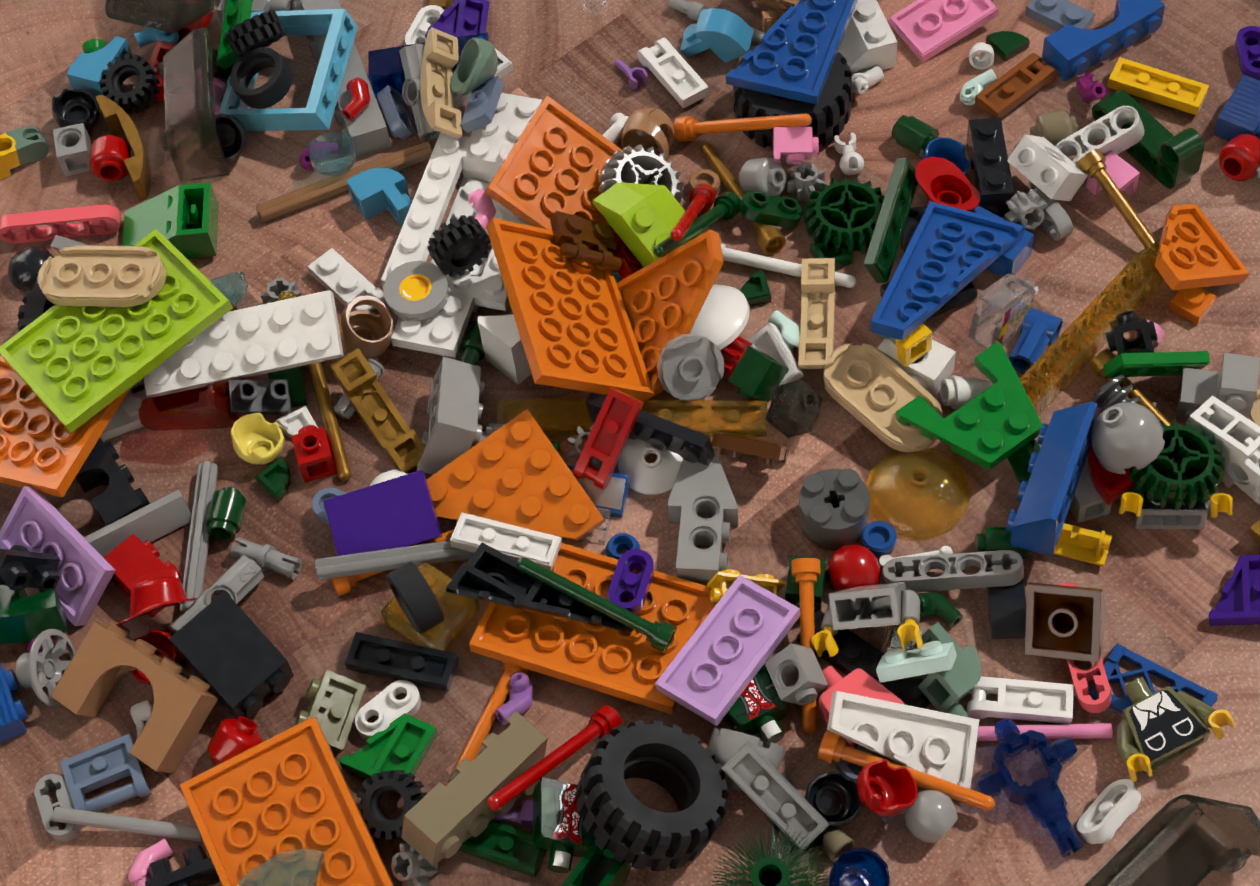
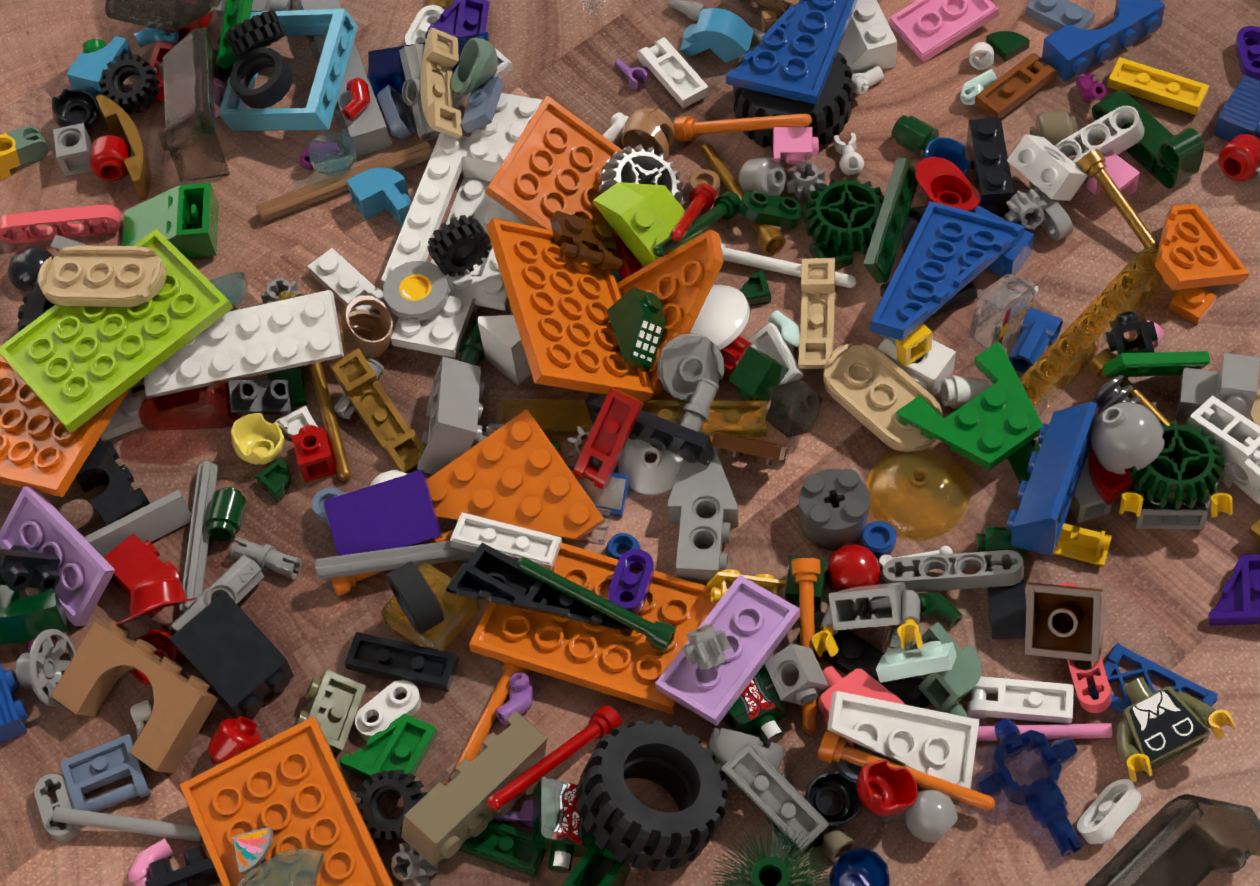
(231, 135): black hair -> none
(252, 848): none -> tile
(483, 206): bright pink arm -> none
(638, 327): none -> dark green slope
(697, 410): none -> light grey pin
(706, 647): none -> light grey gear

